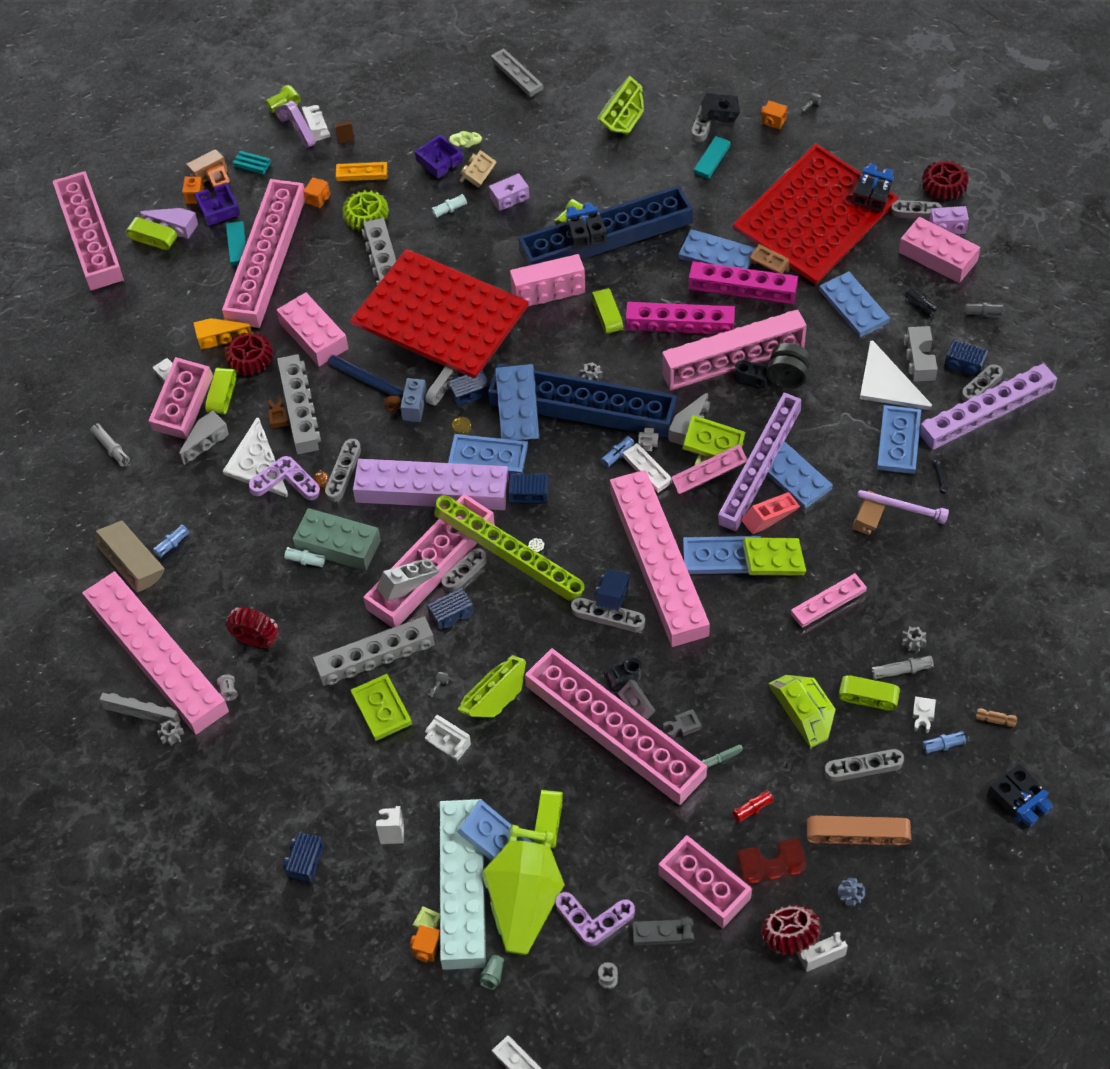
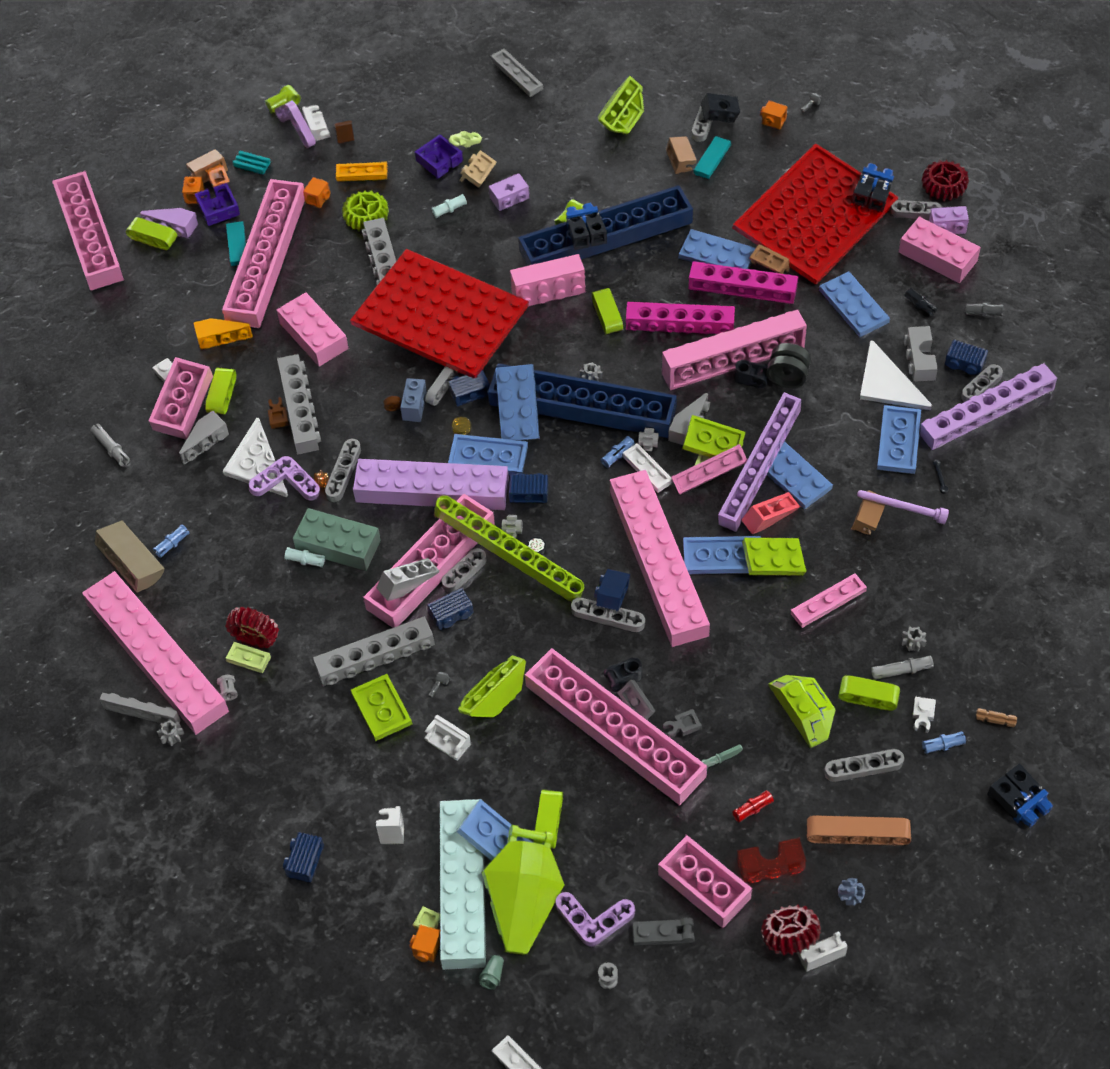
(248, 353): dark red gear -> none
(248, 657): none -> yellowish green plate
(365, 376): dark blue axle -> none
(512, 525): none -> light grey gear
(680, 154): none -> medium nougat hinge

